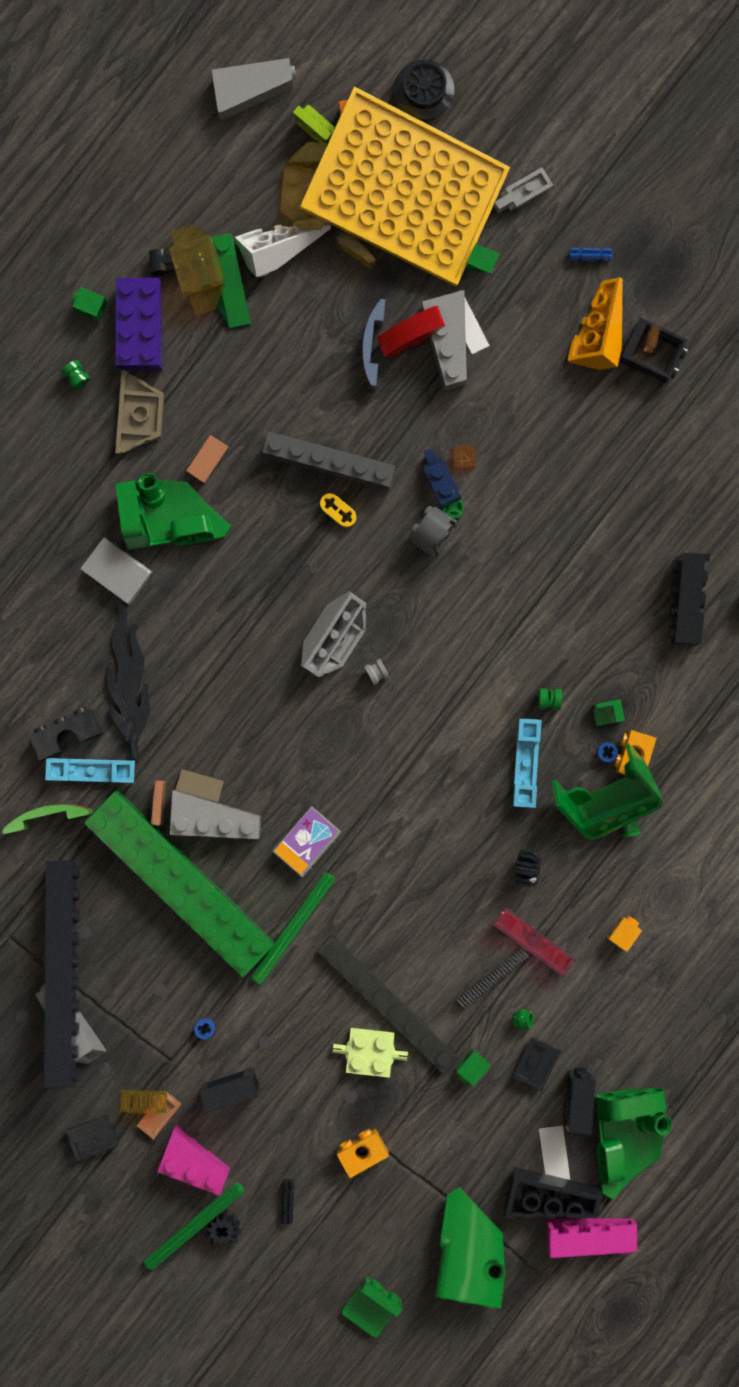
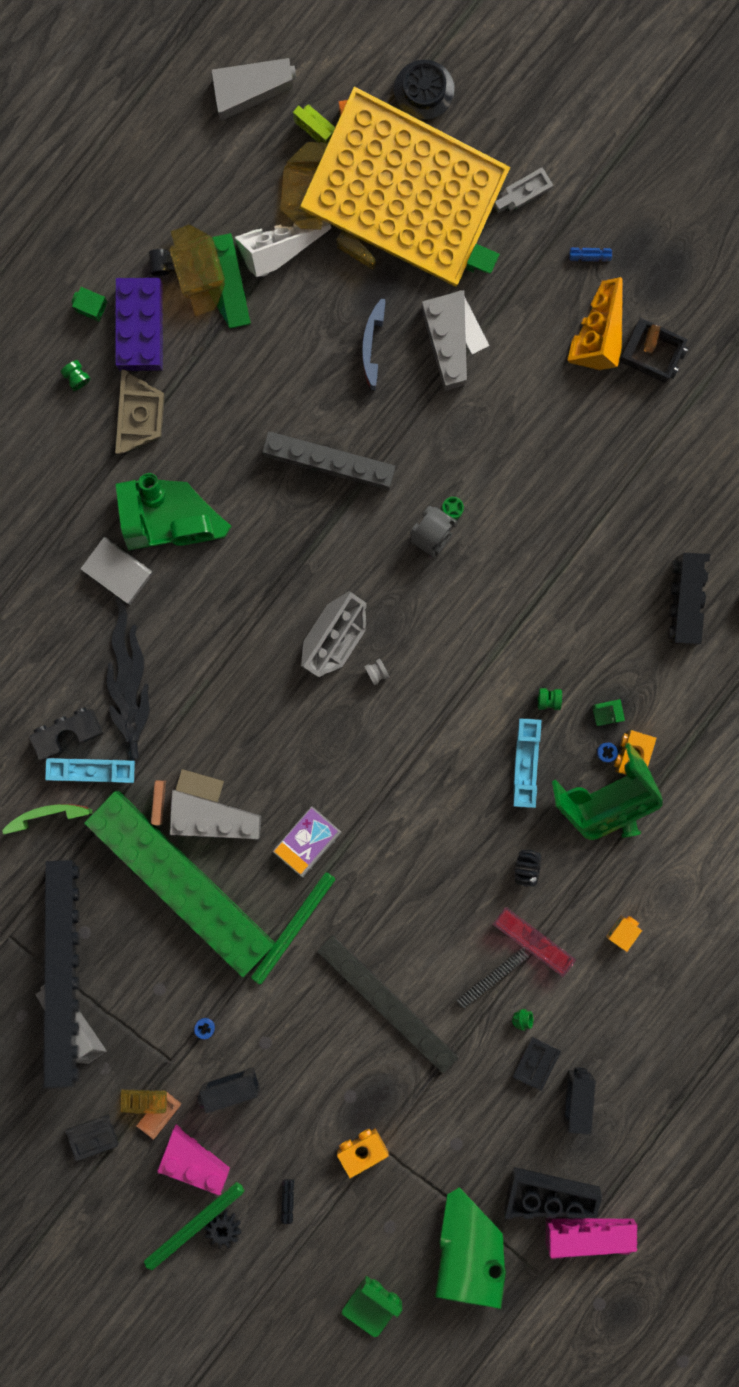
(207, 459): nougat tile -> none
(342, 506): yellow beam -> none
(370, 1052): yellowish green plate -> none
(411, 332): red slope -> none
(440, 479): dark blue hinge -> none
(464, 457): clear orange tile -> none
(472, 1067): green brick -> none
(554, 1152): white sticker -> none
(629, 1134): green panel -> none

